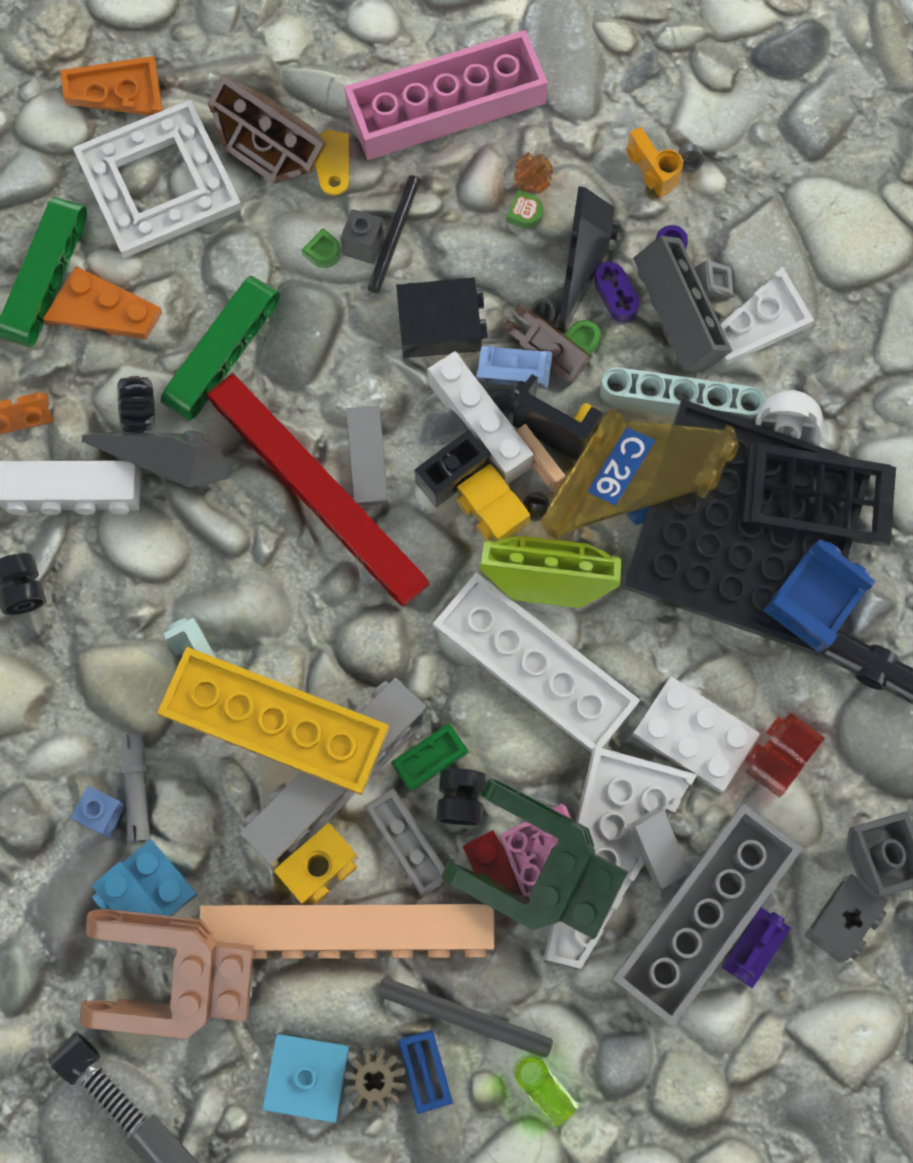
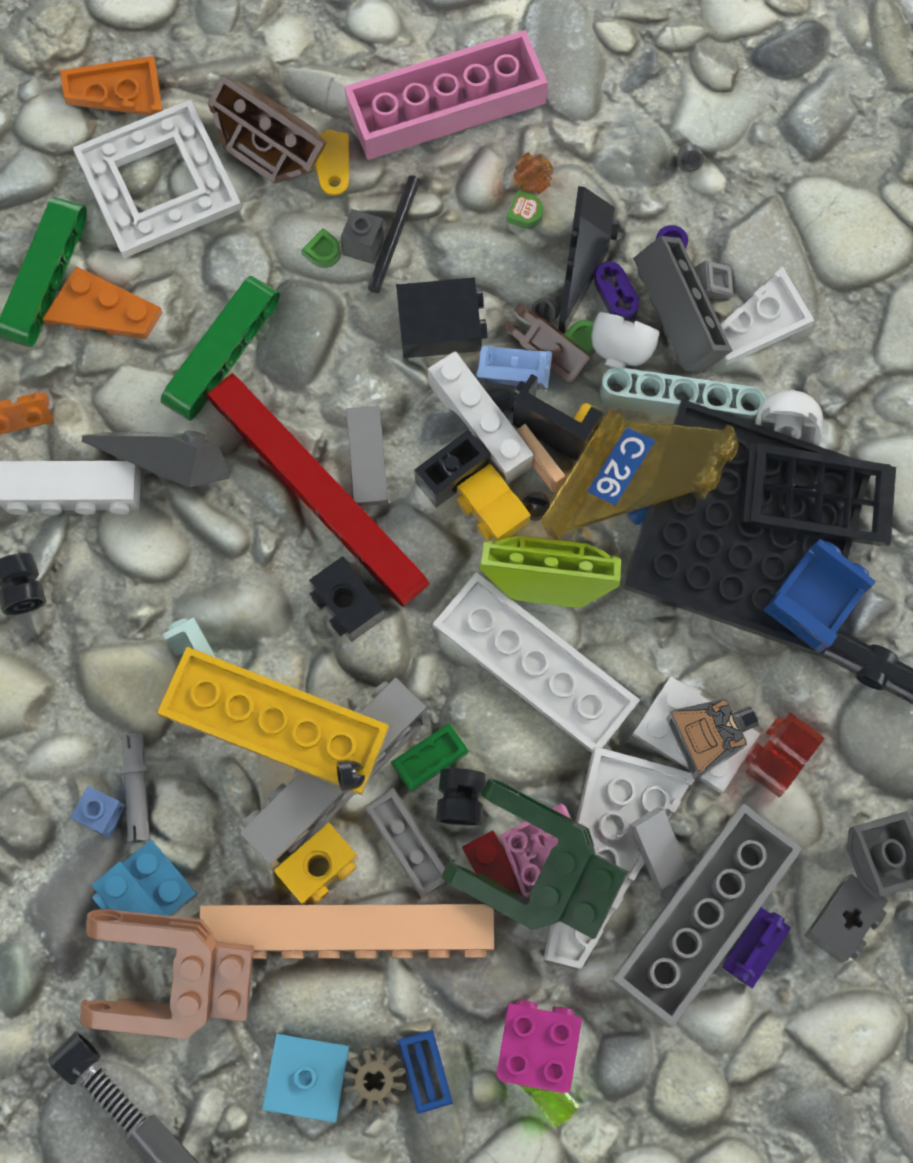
(136, 404): black gear -> none
(341, 580): none -> black brick
(347, 775): none -> black hinge
(465, 1017): dark grey axle -> none
(539, 1047): none -> dark pink bracket
(623, 341): none -> white cylinder
(650, 161): light orange plate -> none
(710, 733): none -> torso

